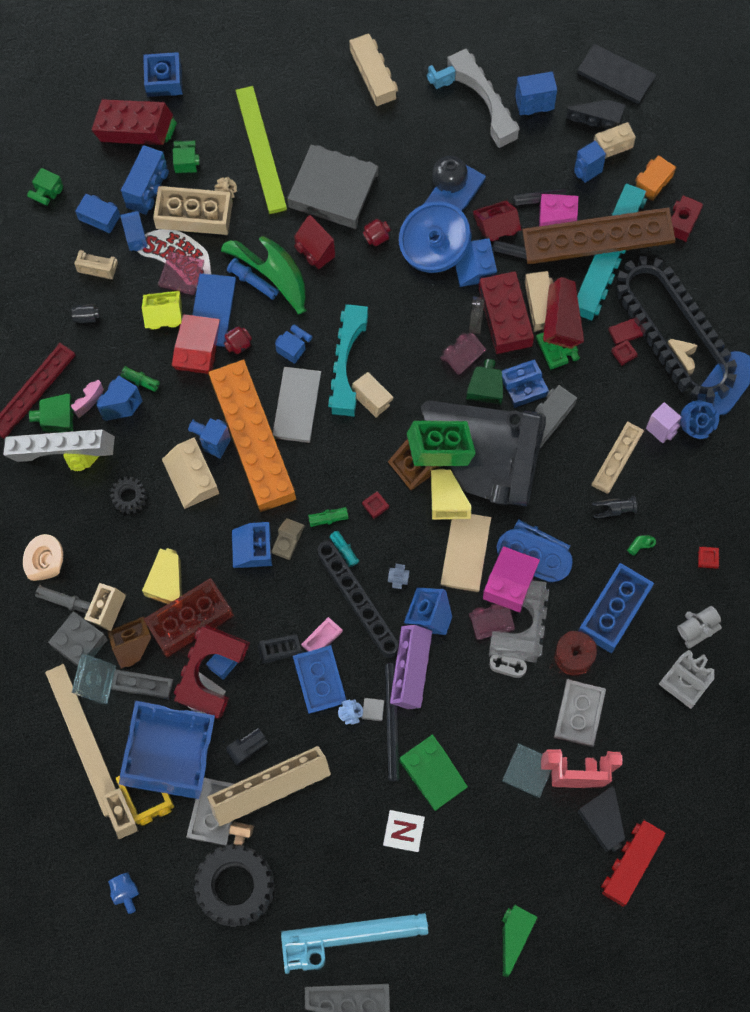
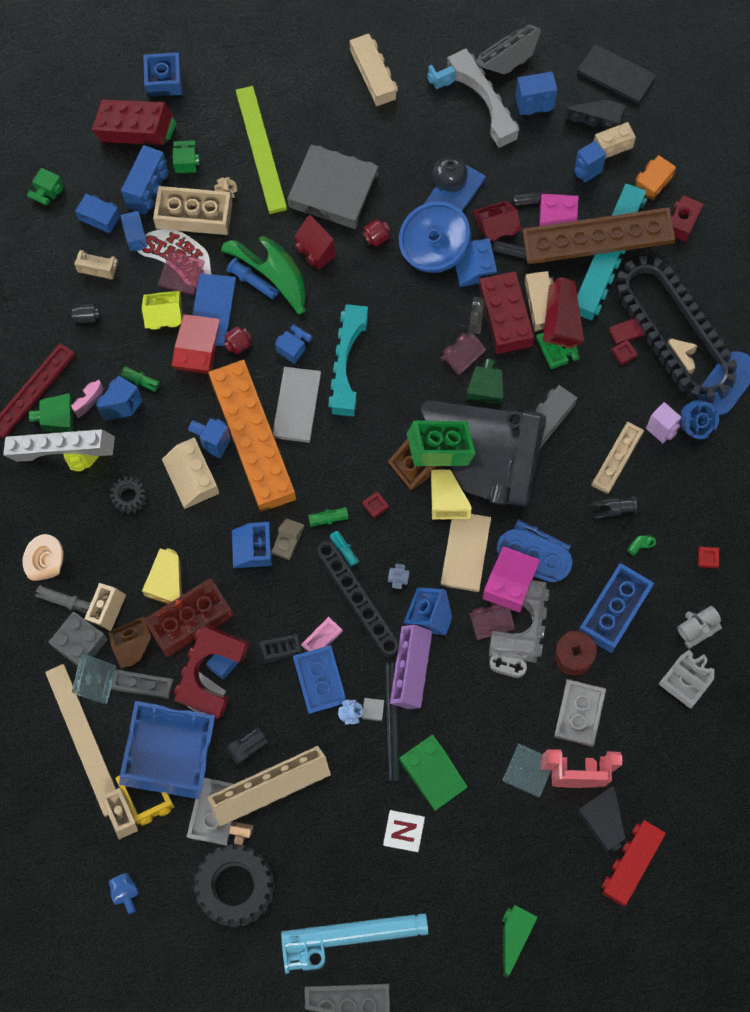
(372, 394): tan hinge -> none
(510, 50): none -> dark grey wedge
(524, 383): blue slope -> none

